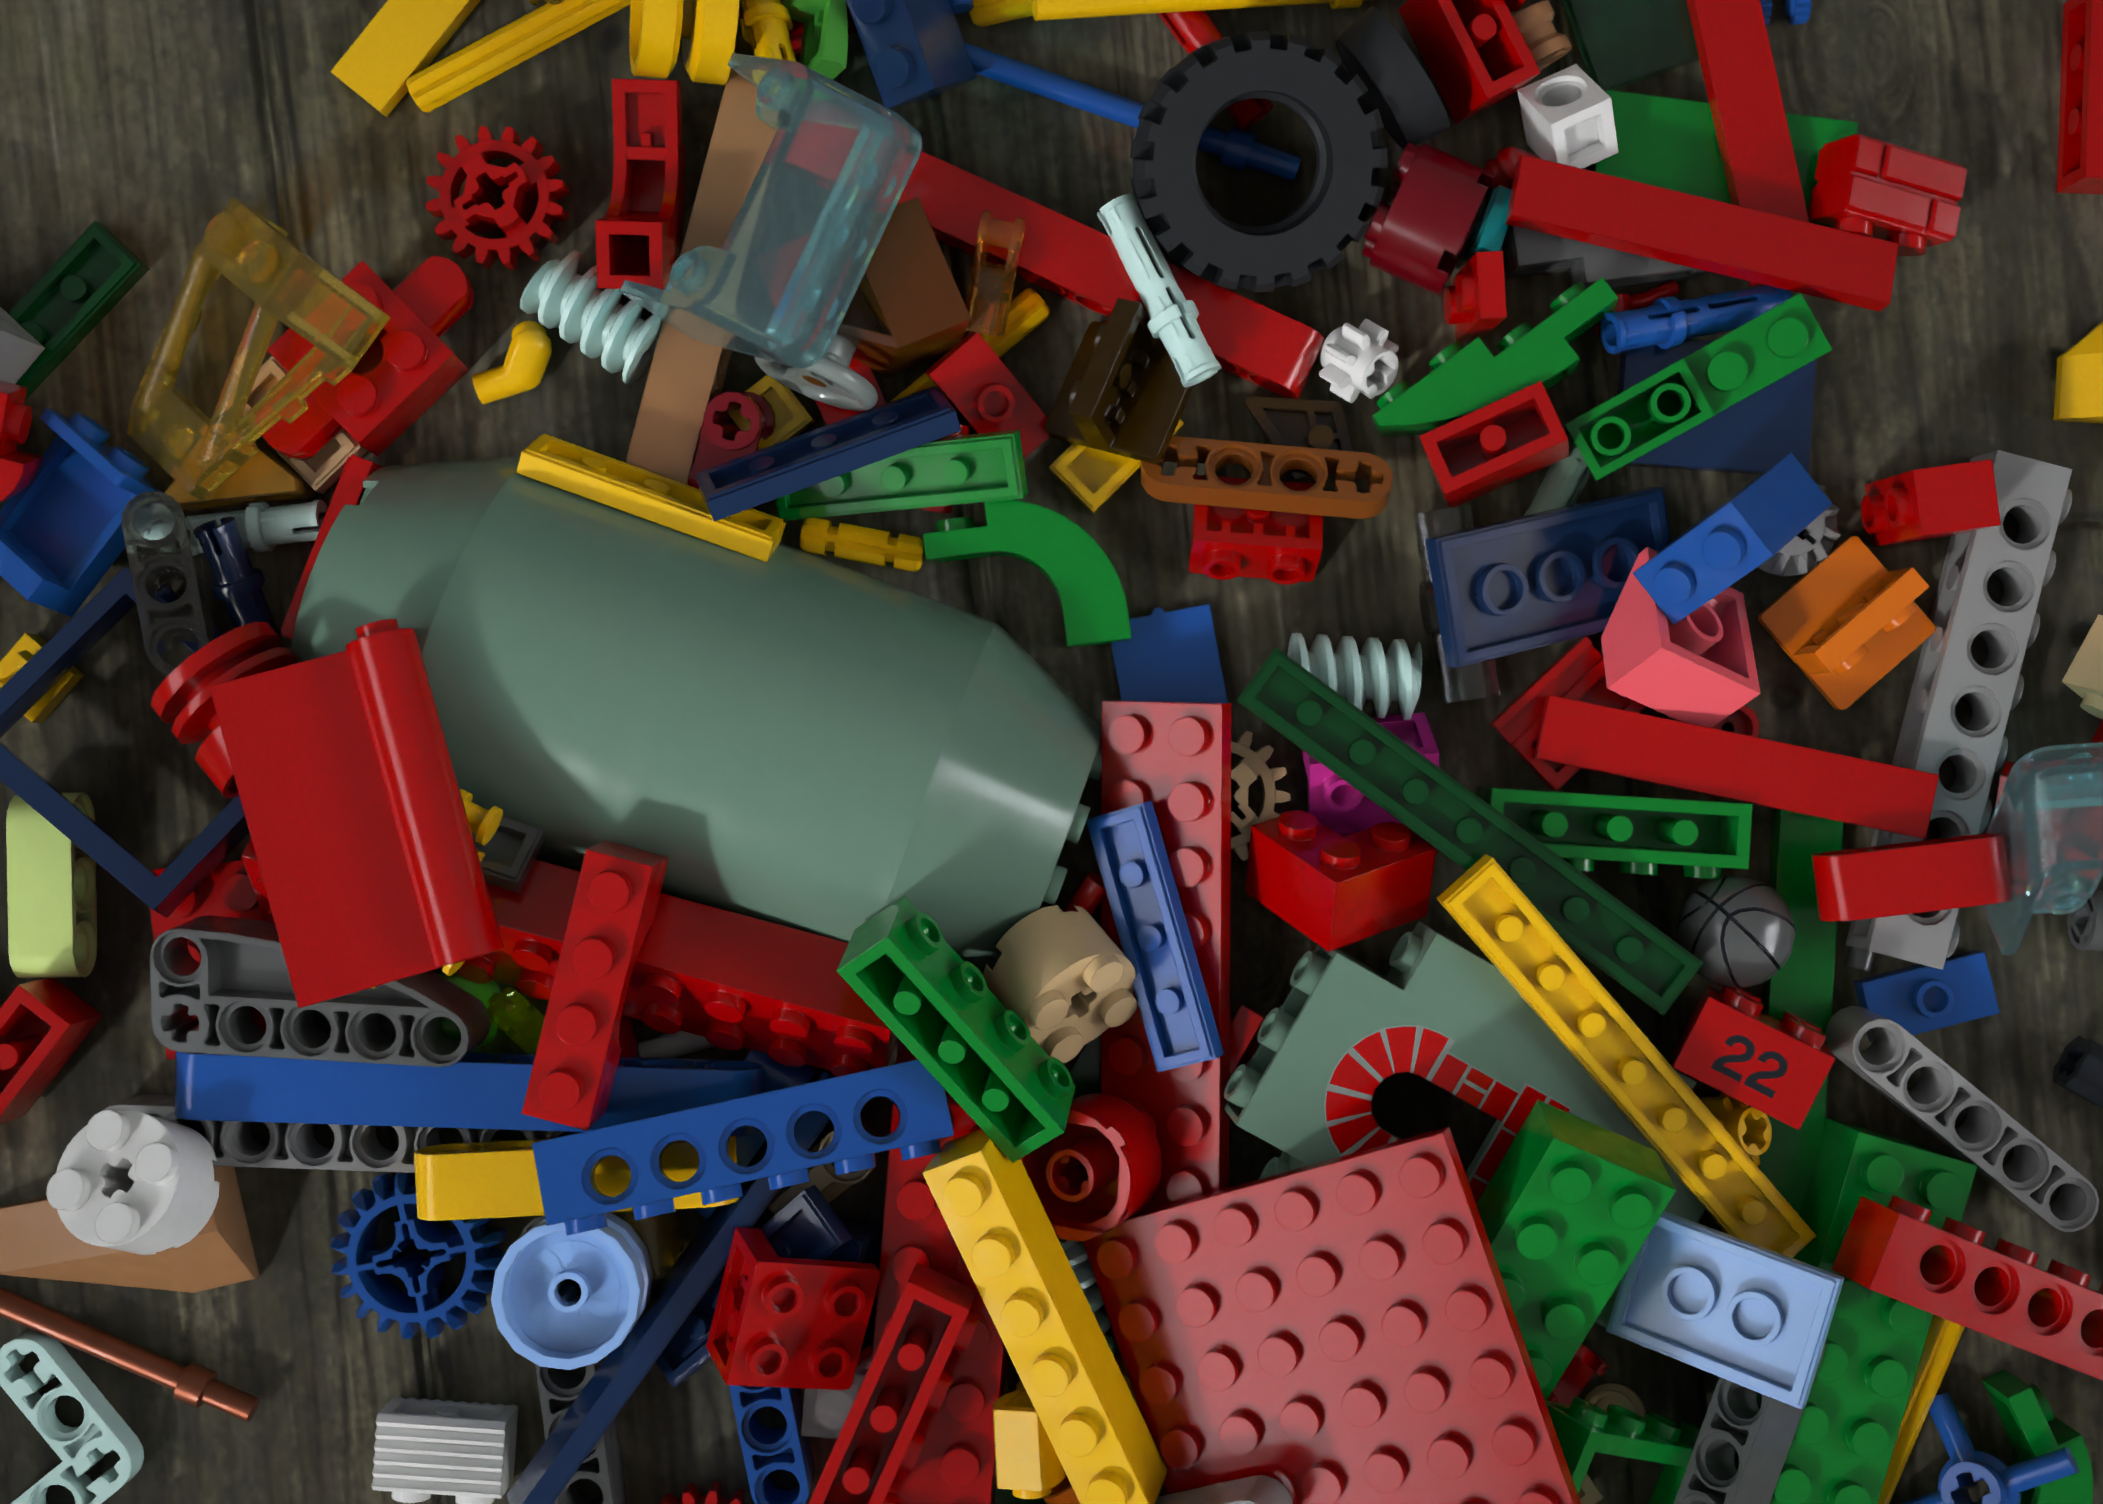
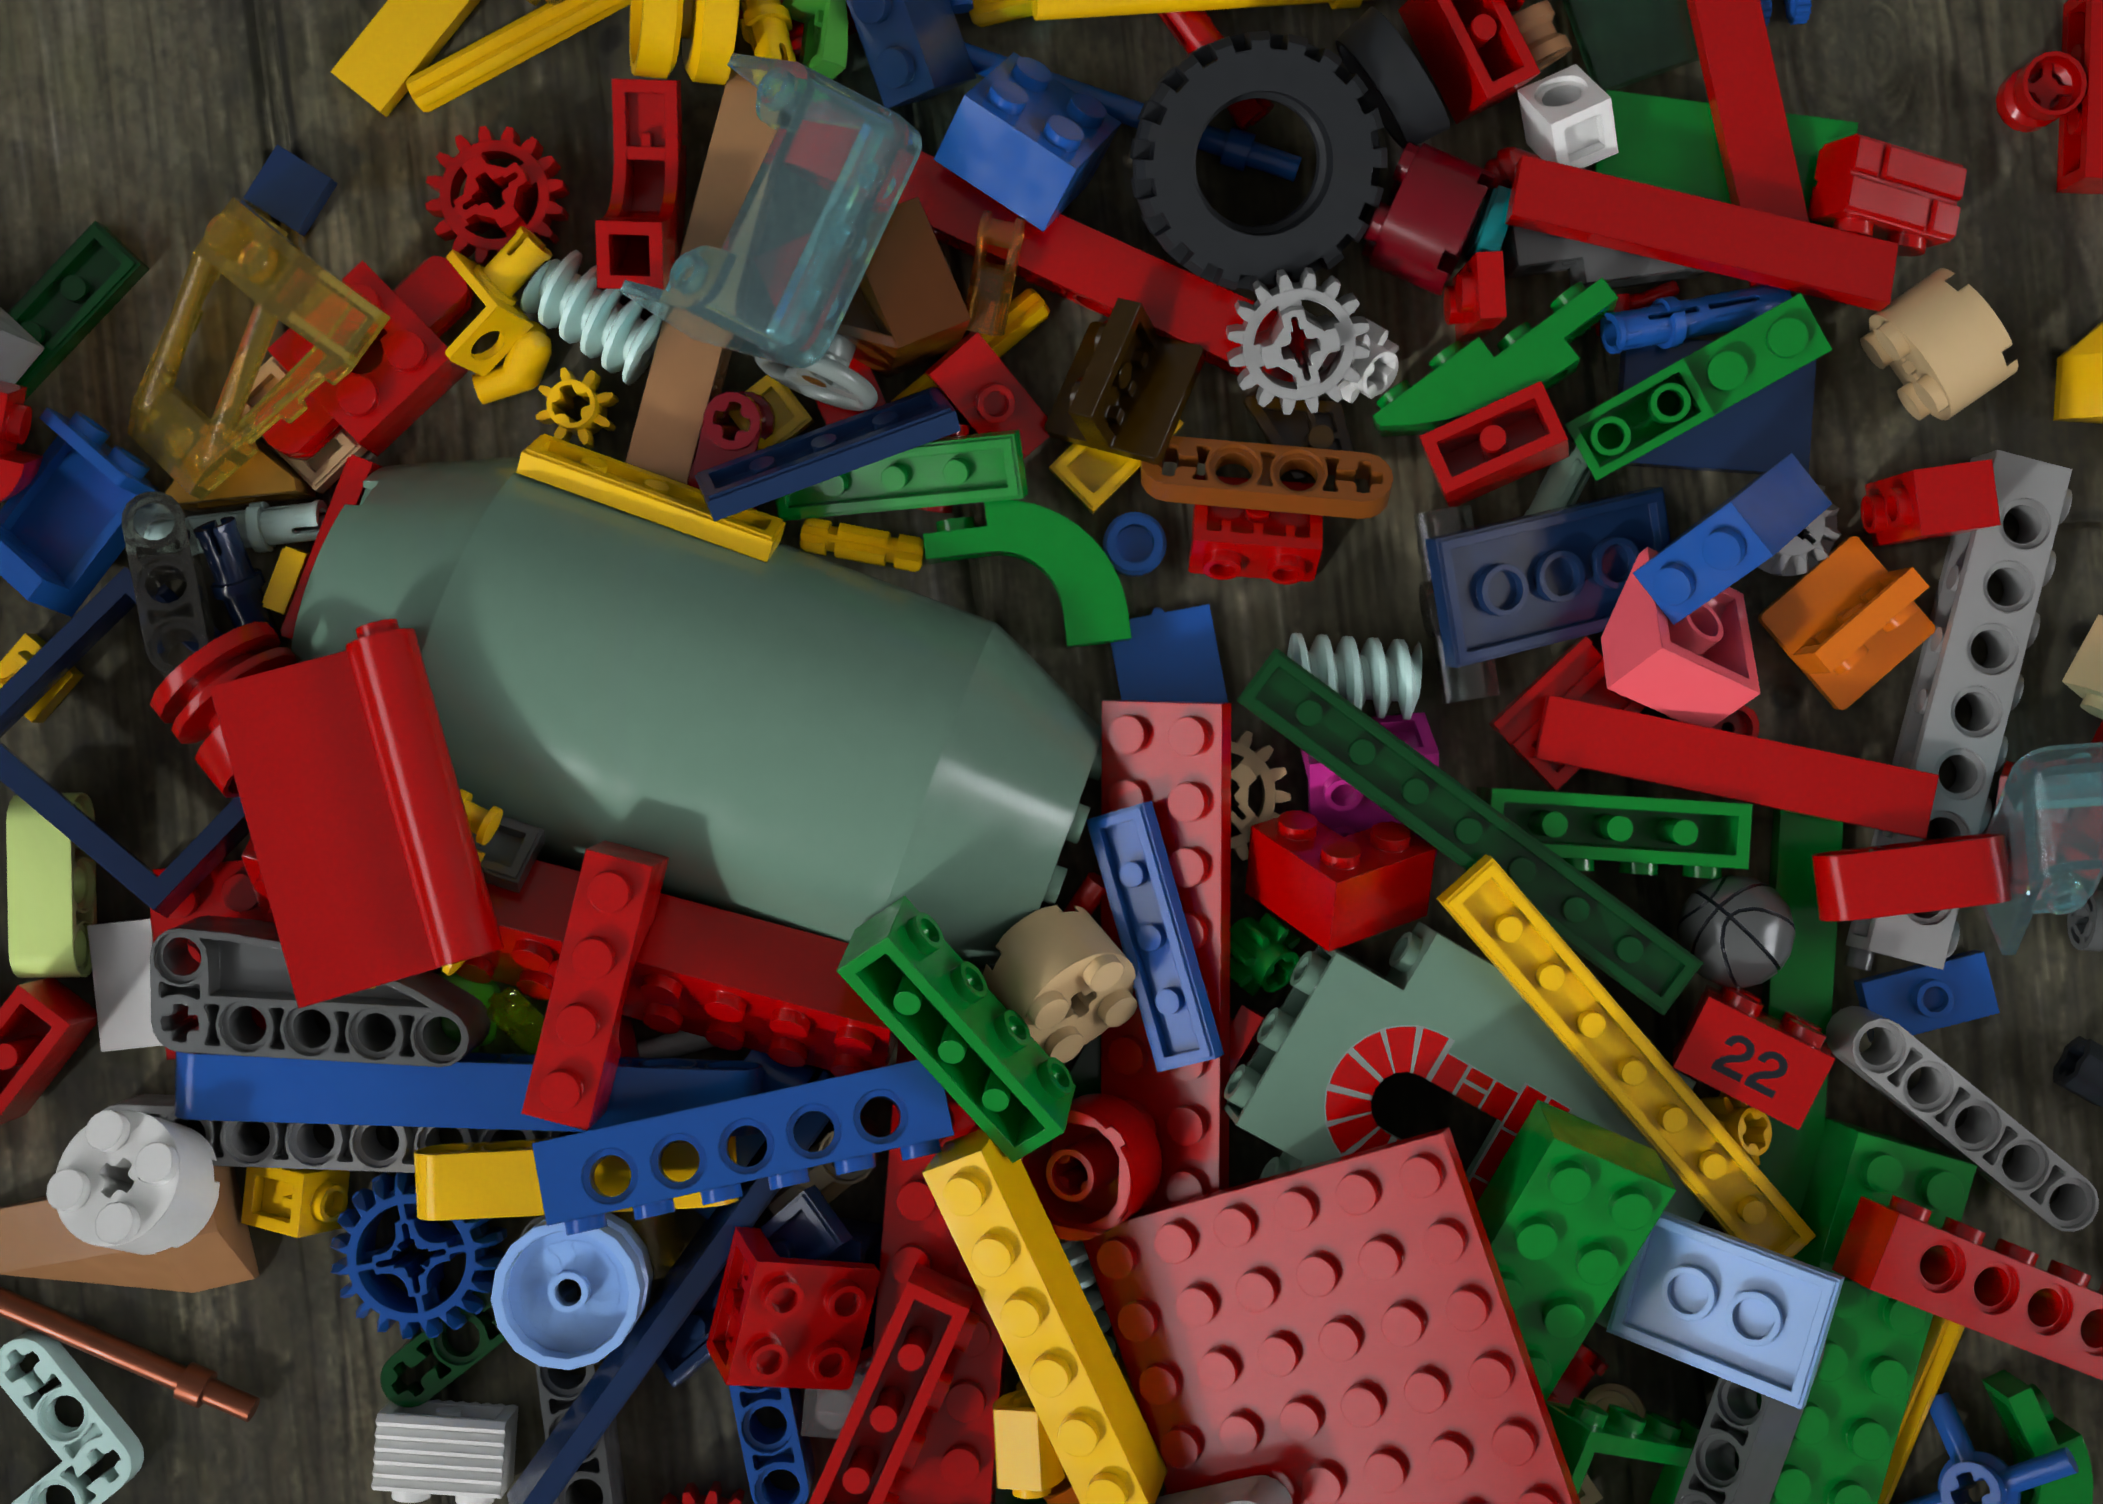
(122, 983): none -> white tile
(285, 579): none -> yellow tile
(290, 190): none -> dark blue tile
(294, 1200): none -> yellow bracket
(438, 1375): none -> dark green beam
(497, 288): none -> yellow bracket
(561, 400): none -> yellow gear
(1027, 140): none -> blue brick
(1134, 544): none -> blue tile
(1170, 313): light aqua pin -> none
(1262, 954): none -> green gear
(1272, 347): none -> light grey gear
(1940, 346): none -> tan brick
(2055, 83): none -> red wheel

